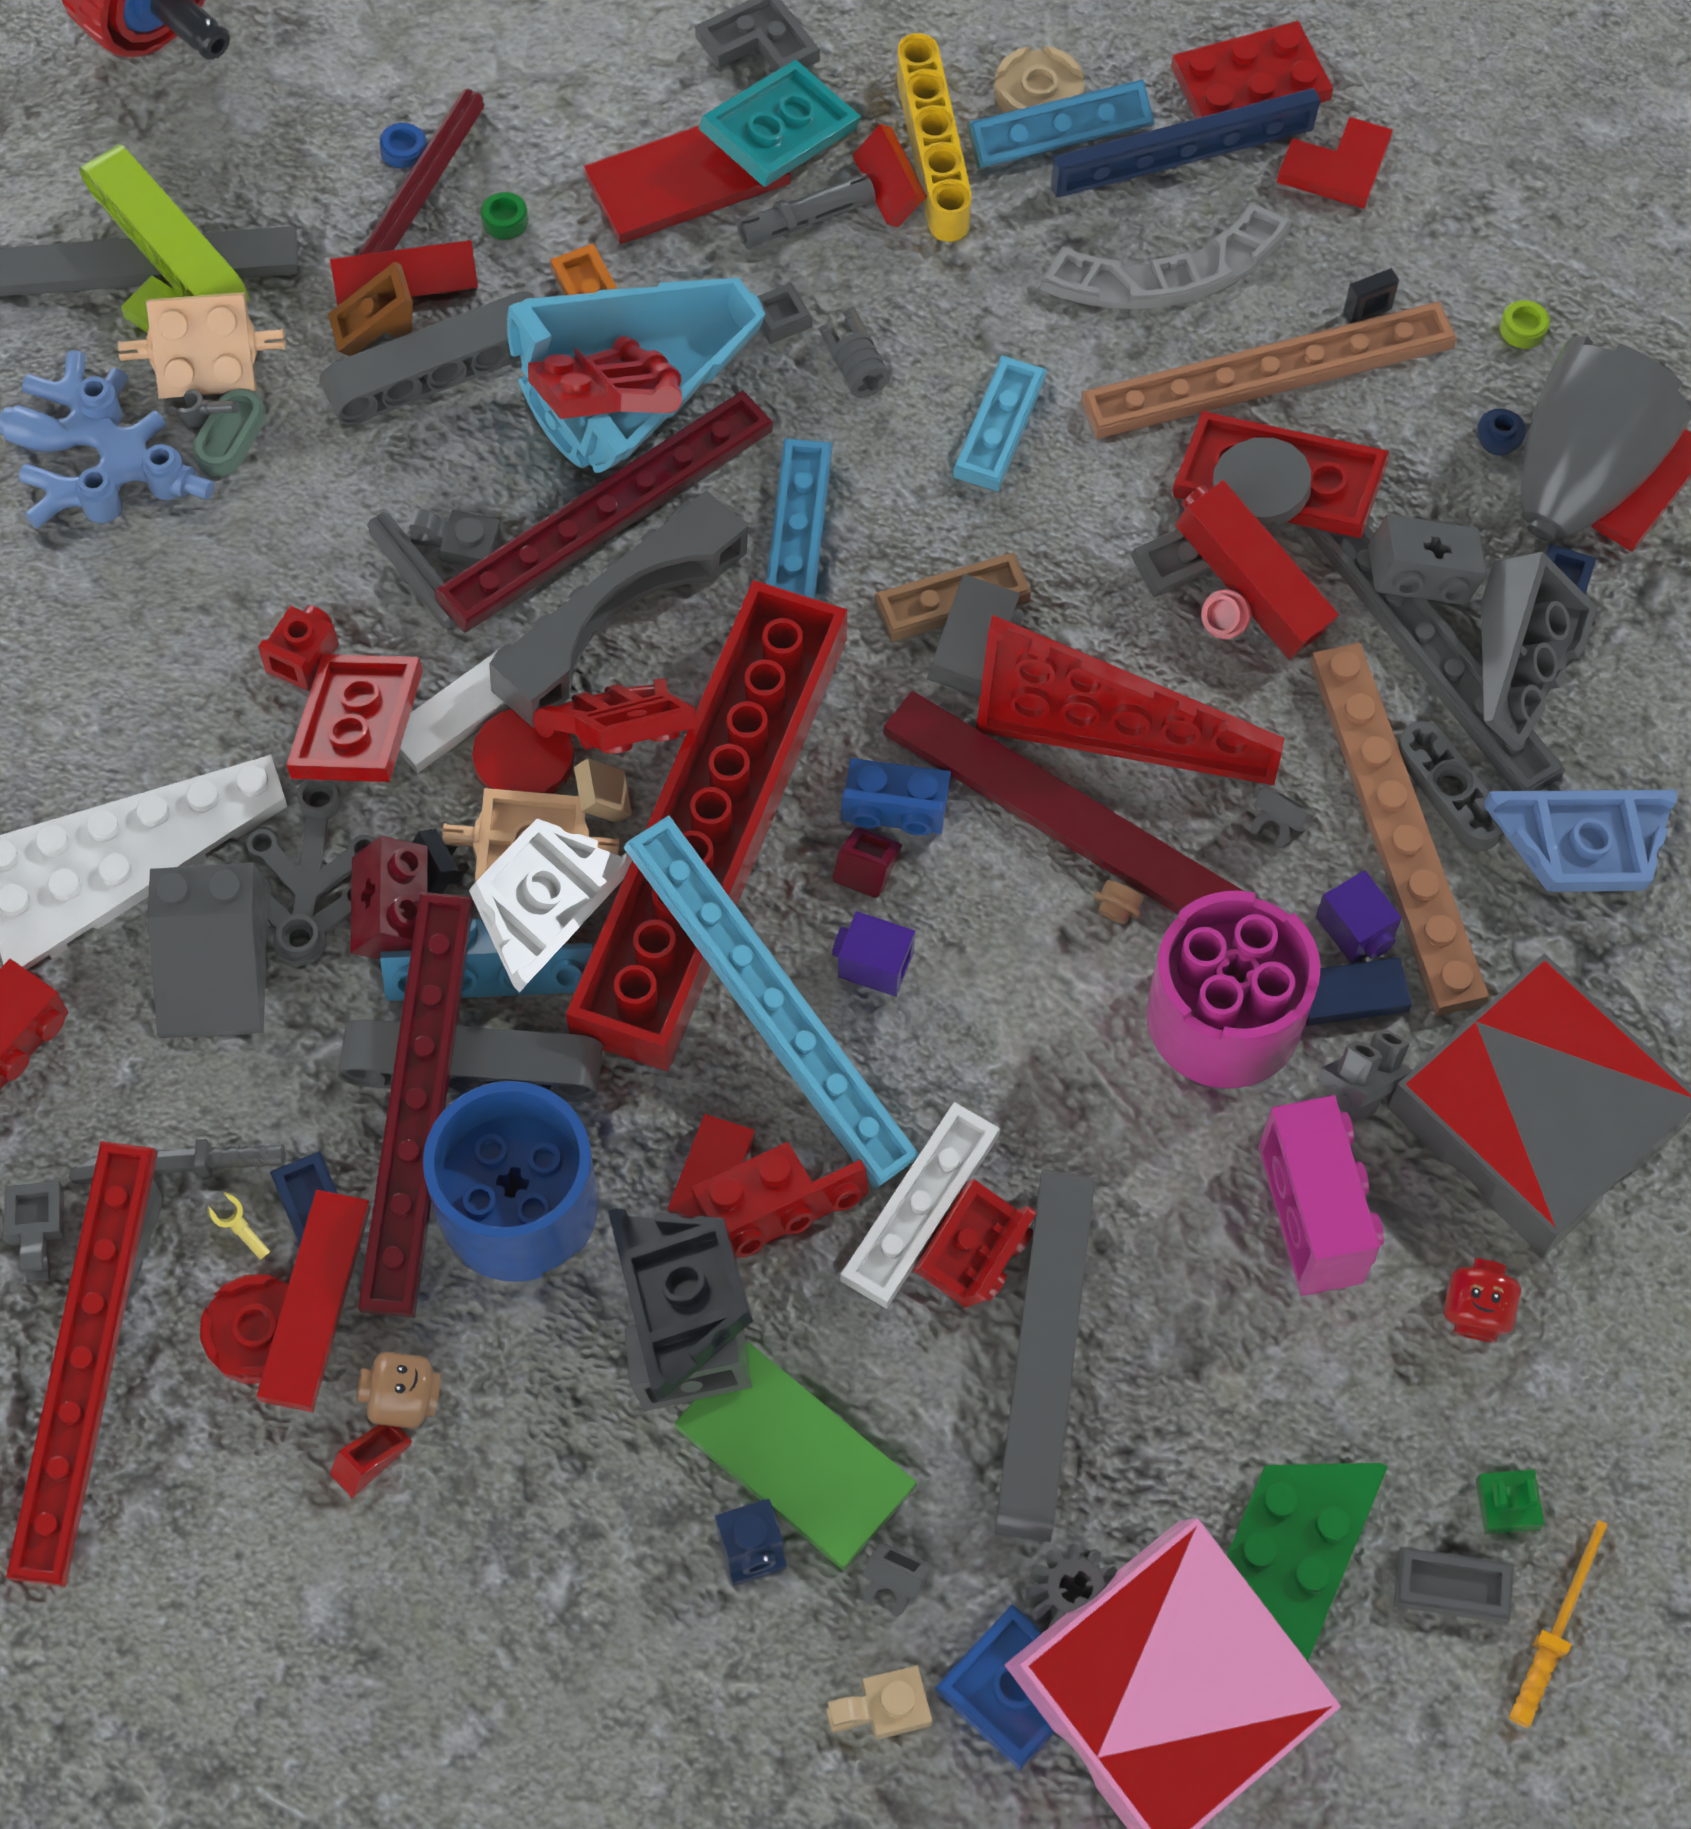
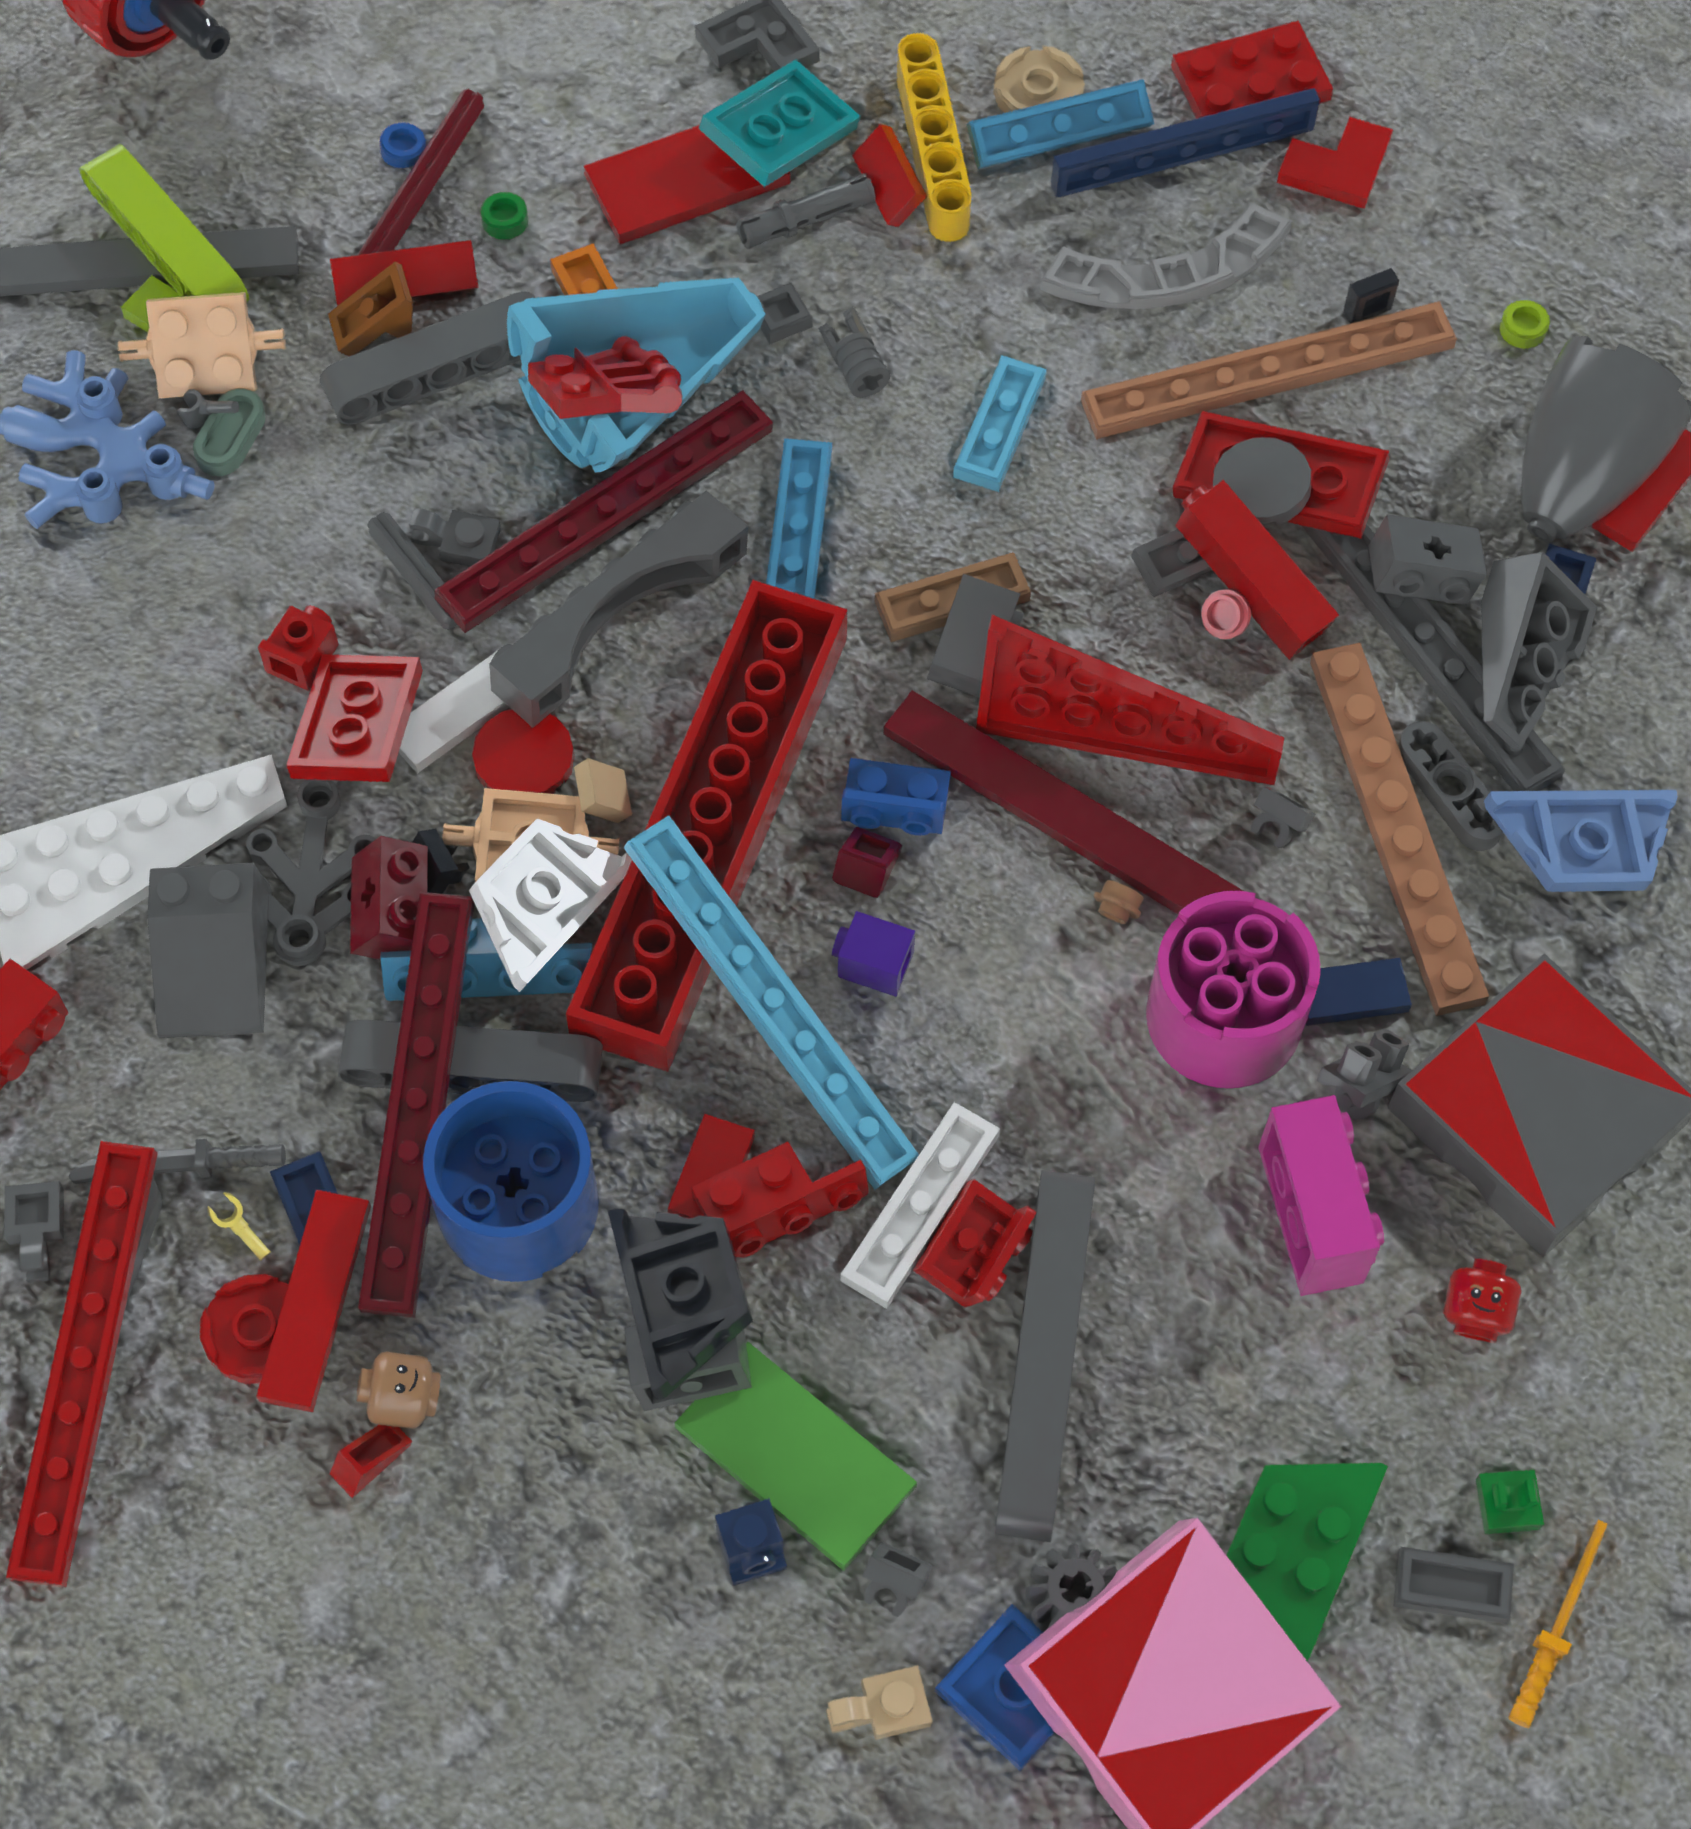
(618, 717): red plate -> none
(1359, 918): dark purple brick -> none
(1498, 441): dark blue plate -> none

